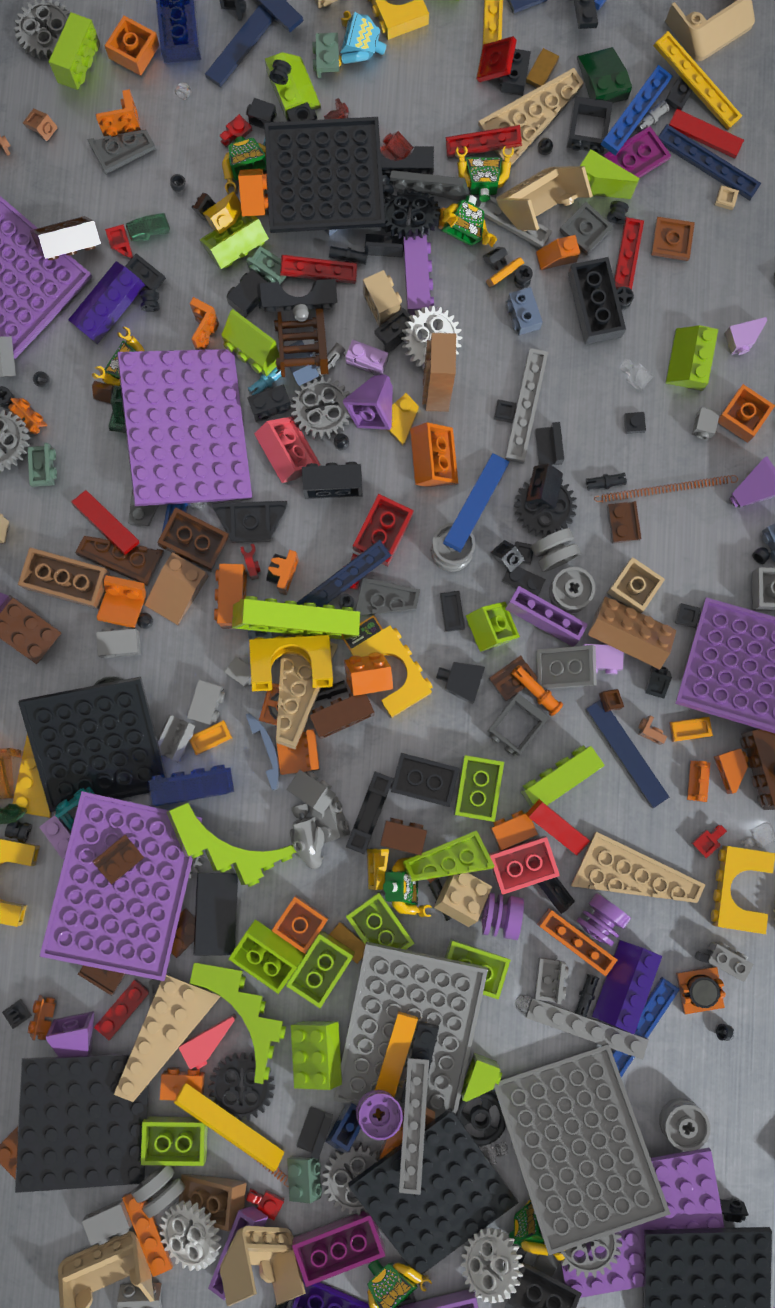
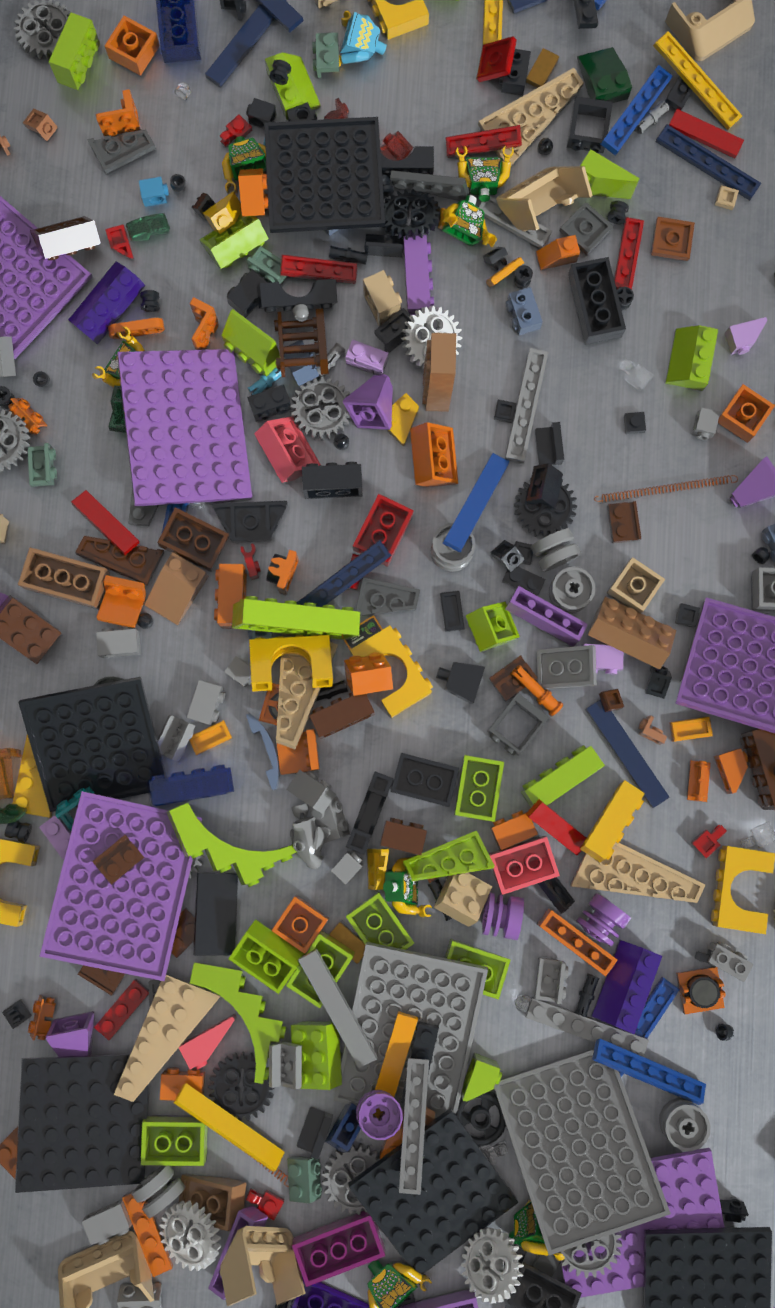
(102, 391): reddish brown tile -> none
(137, 327): none -> orange beam
(147, 273): black plate -> none
(153, 191): none -> dark azure brick
(285, 1065): none -> light grey bracket
(337, 1008): none -> light grey tile
(345, 598): black pin -> none
(347, 867): none -> light grey brick
(606, 481): black pin -> none
(612, 821): none -> yellow brick
(641, 153): magenta plate -> none
(649, 1071): none -> blue plate

